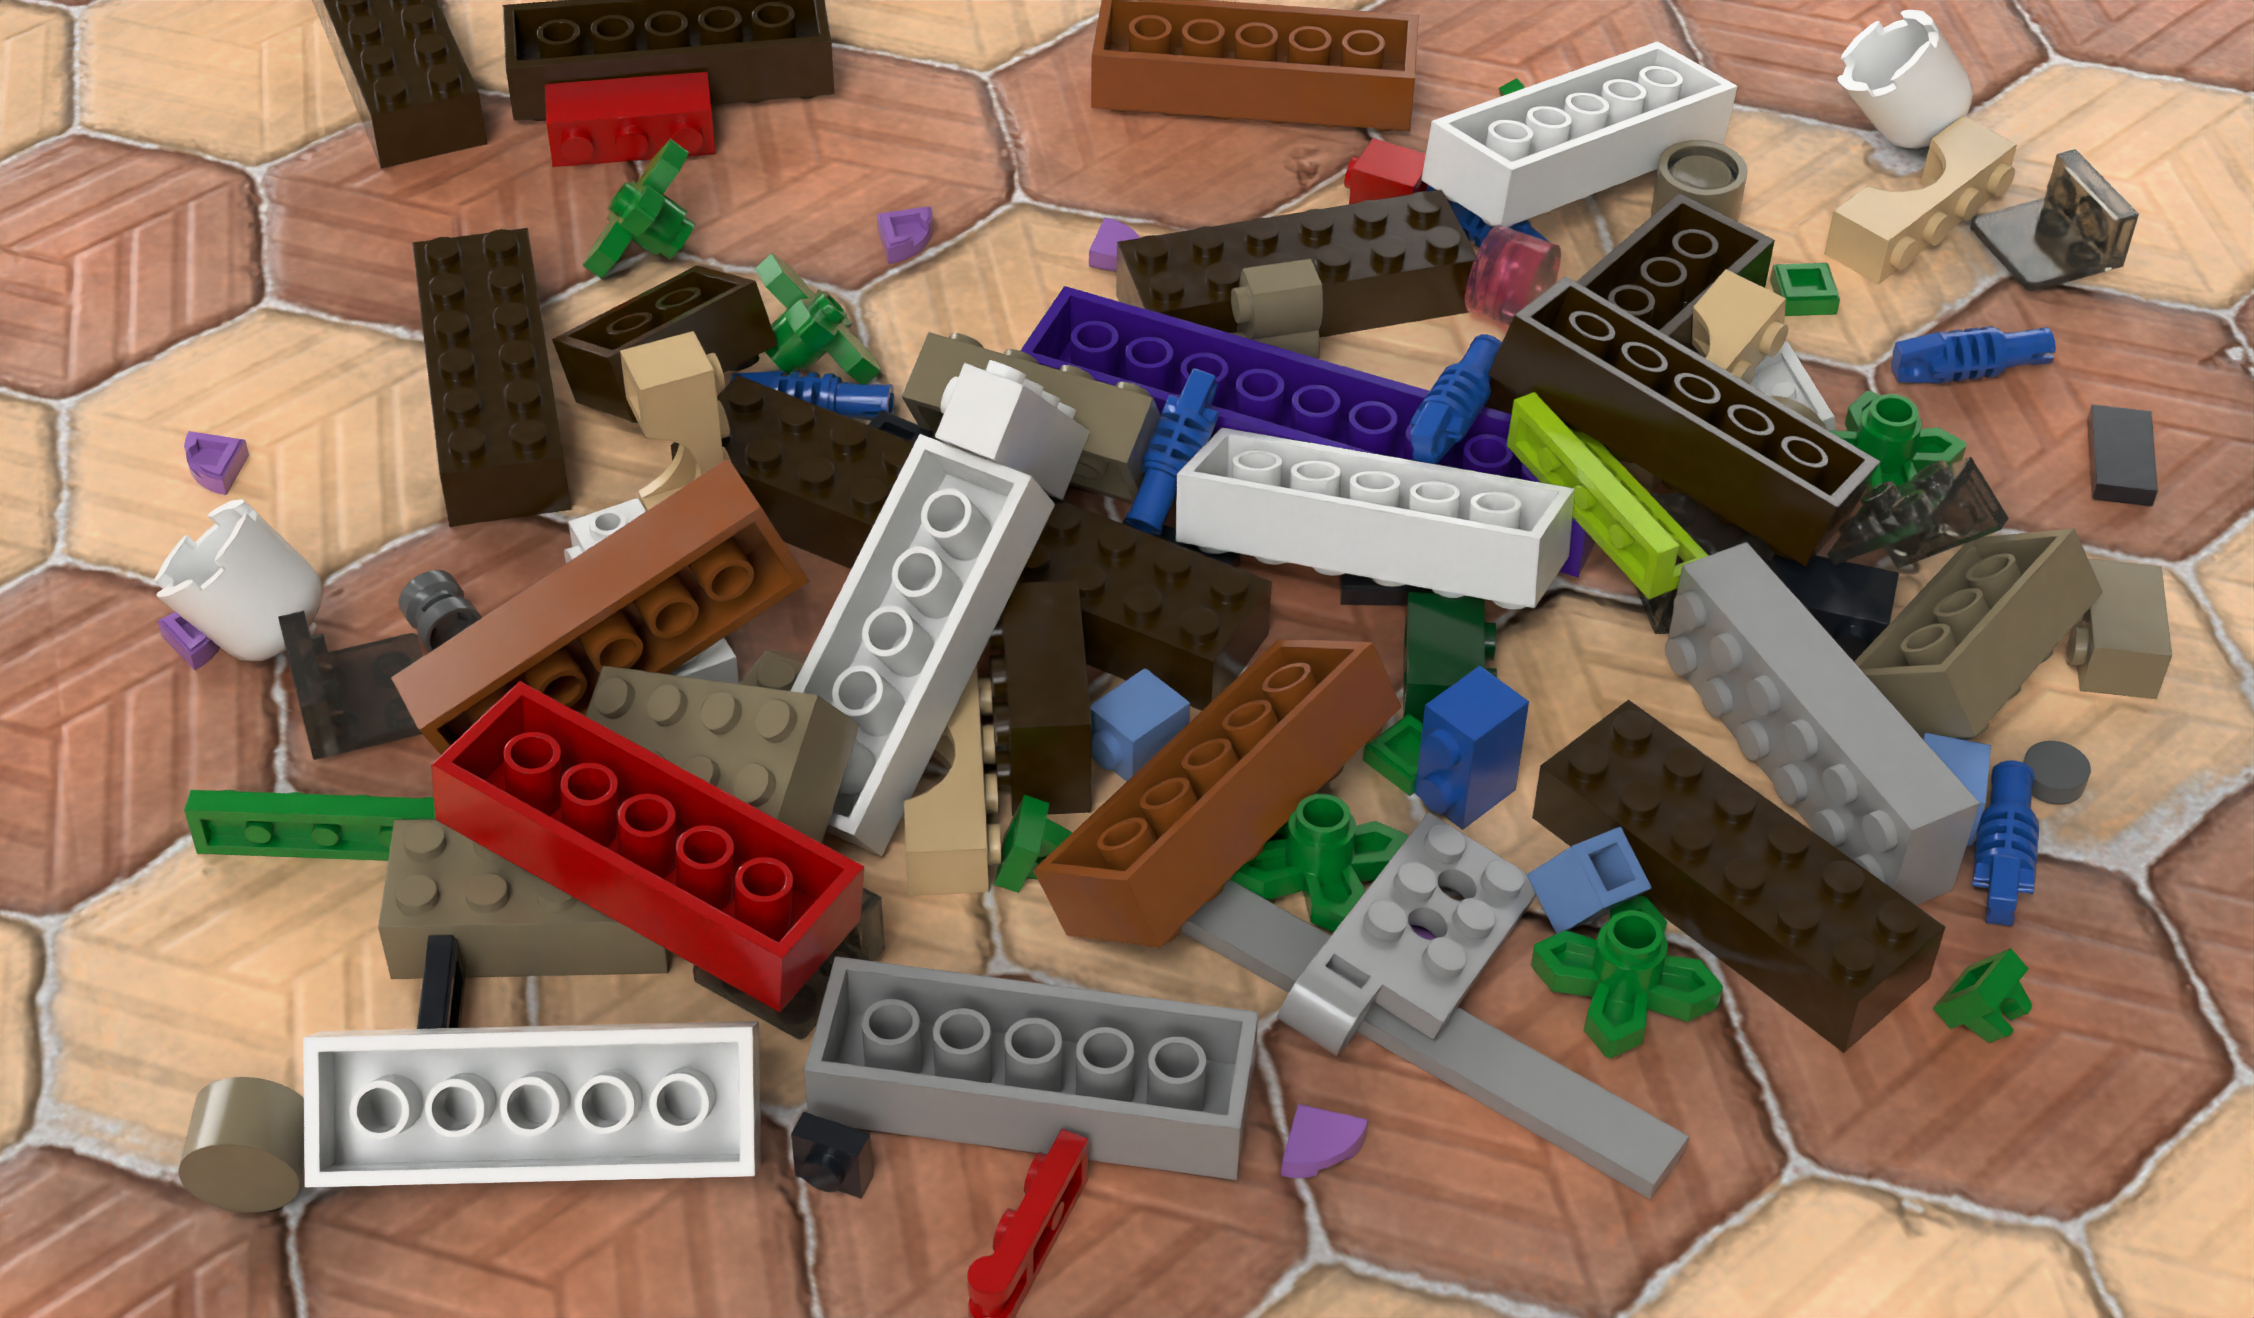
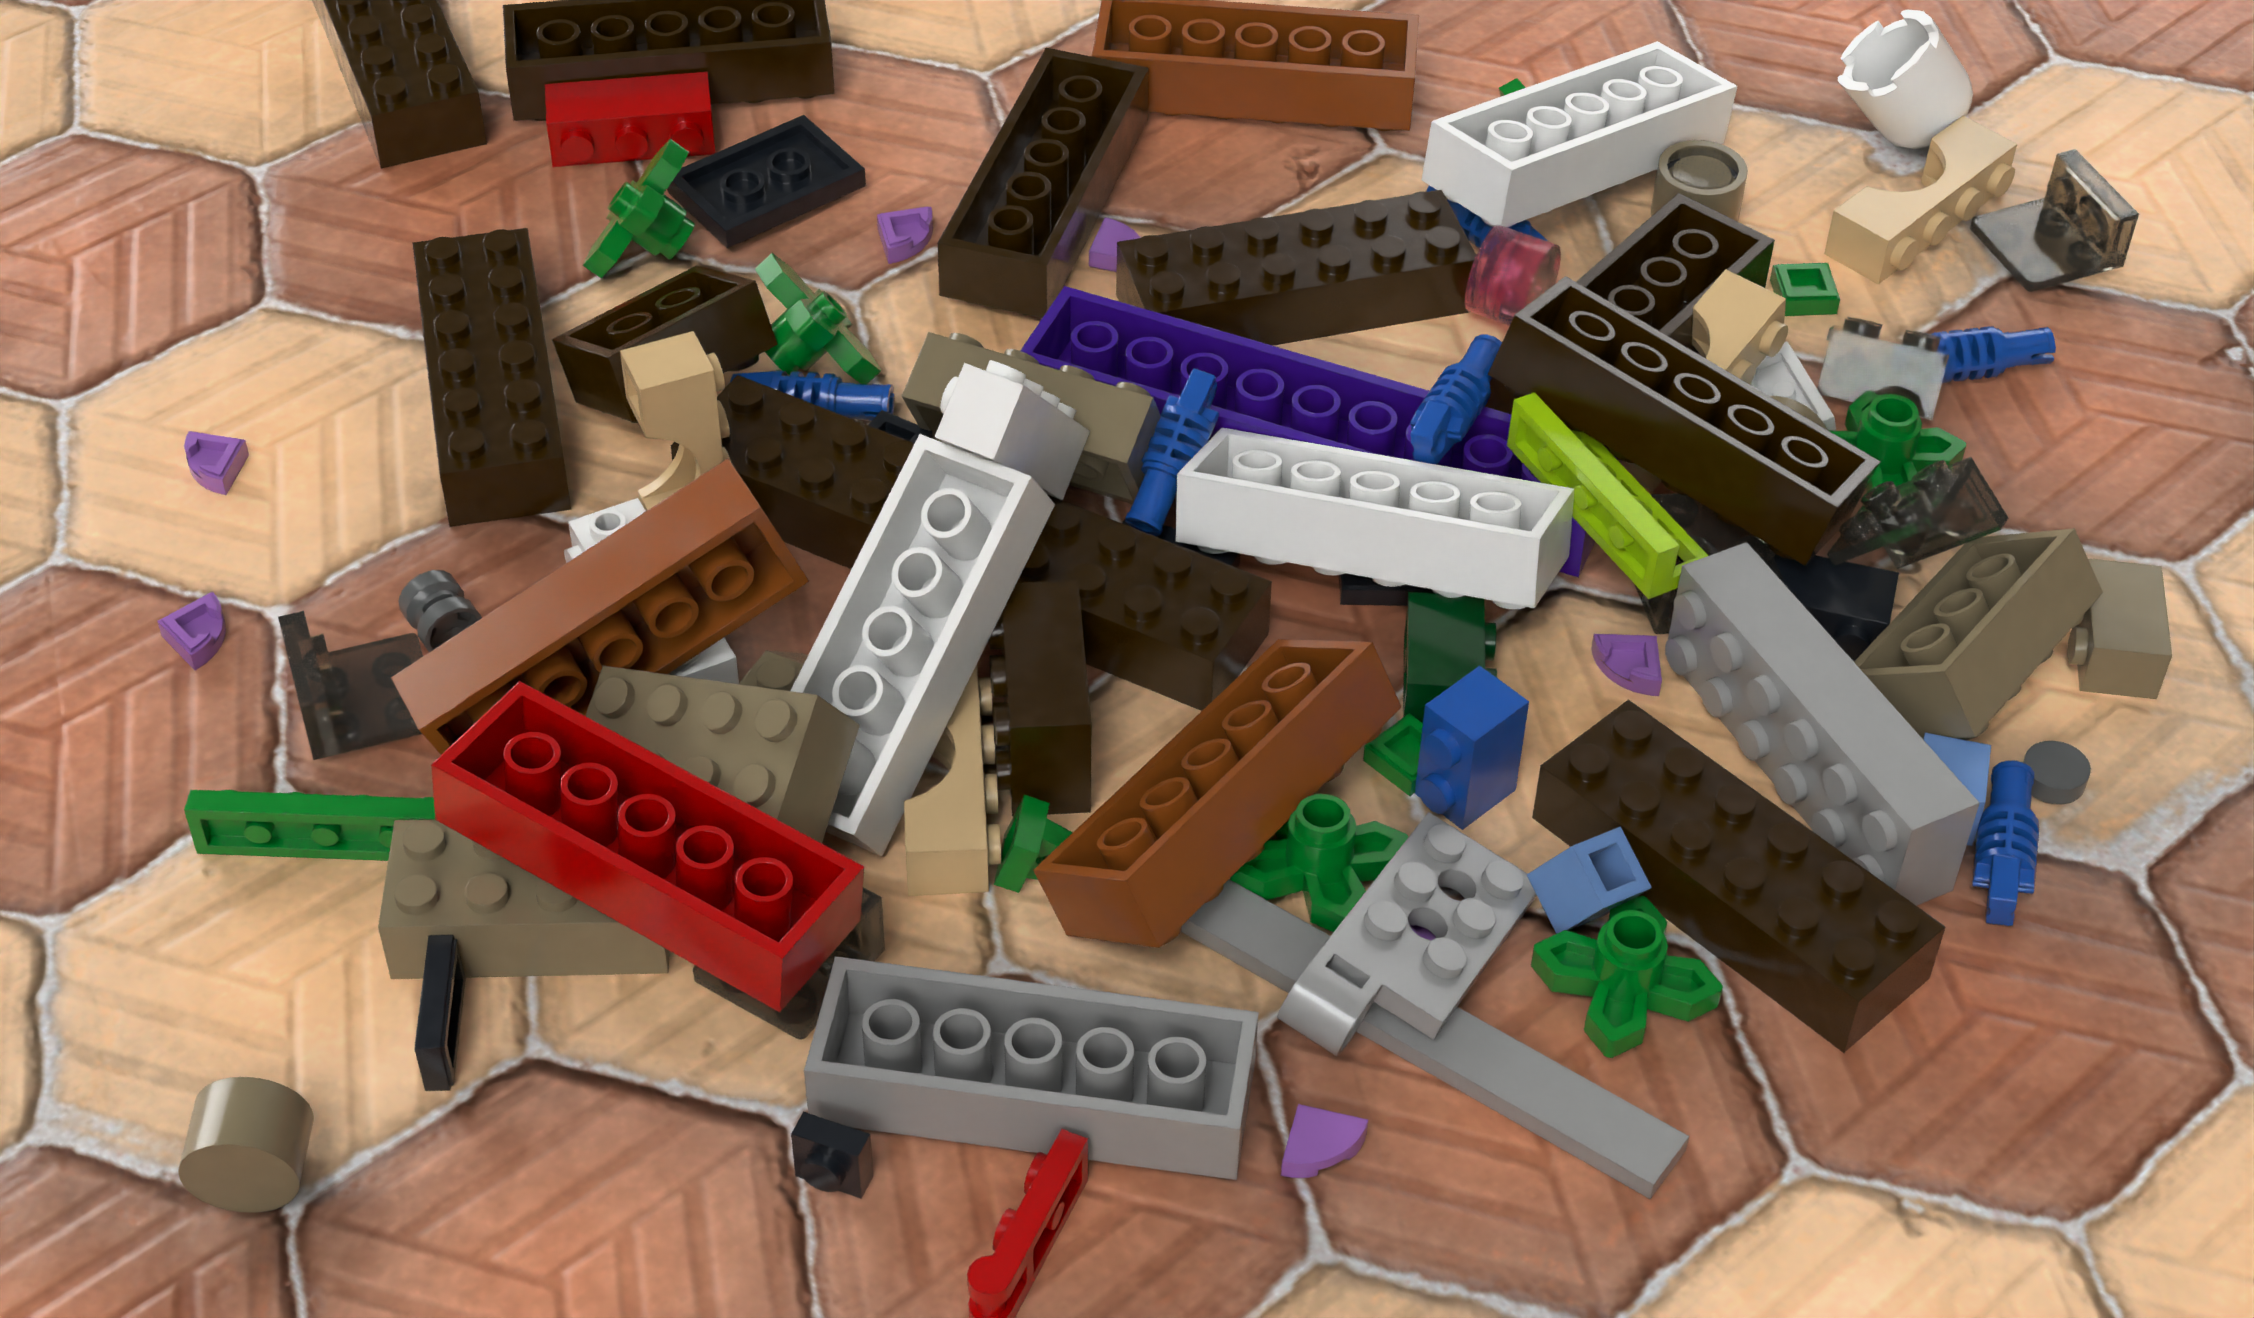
(239, 583): white cylinder -> none
(532, 1104): white brick -> none
(766, 181): none -> black plate
(1043, 183): none -> dark brown brick
(1135, 723): medium blue brick -> none
(1280, 306): dark tan brick -> none
(1384, 172): brick -> none
(1630, 657): none -> medium lavender tile
(1866, 361): none -> clear smoke bracket
(1982, 994): green tile -> none
(2122, 455): black tile -> none

